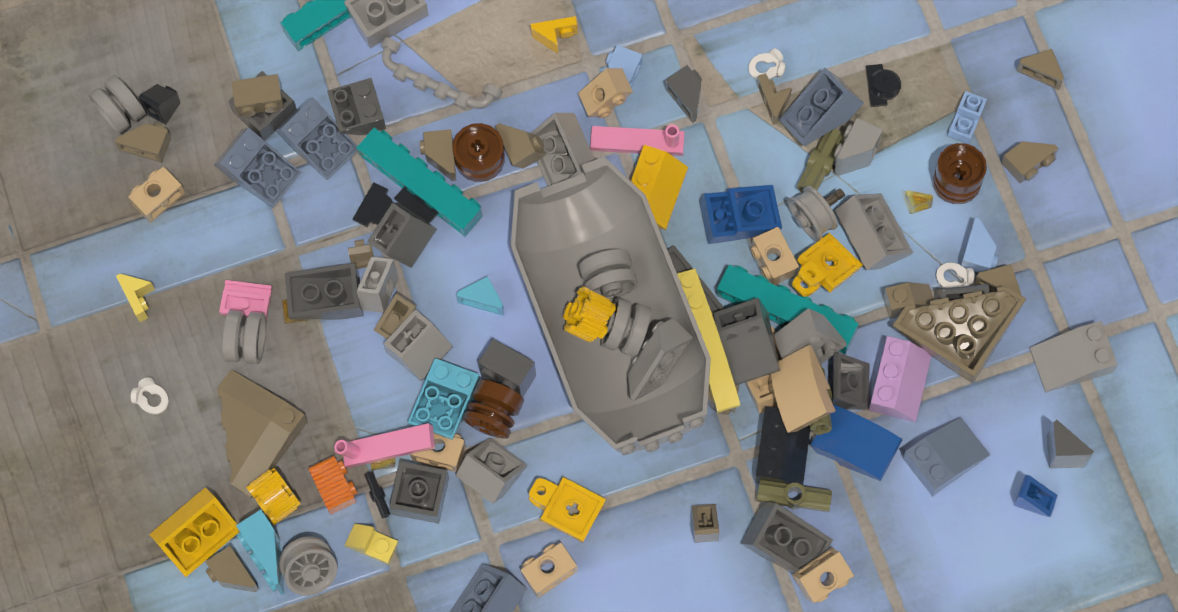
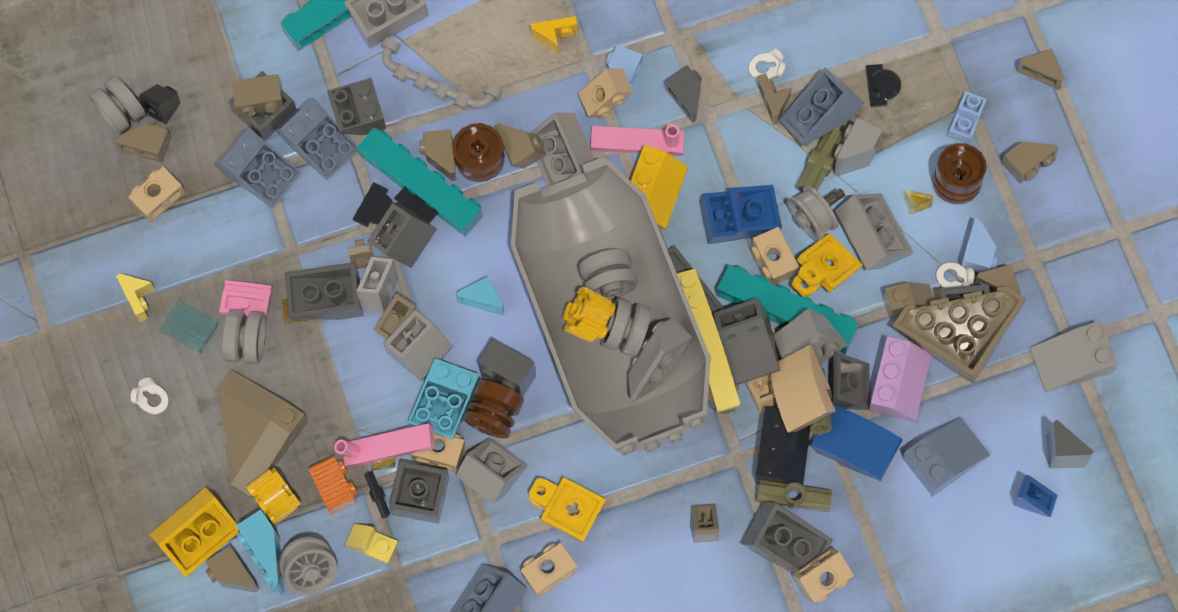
(189, 326): none -> clear light blue plate

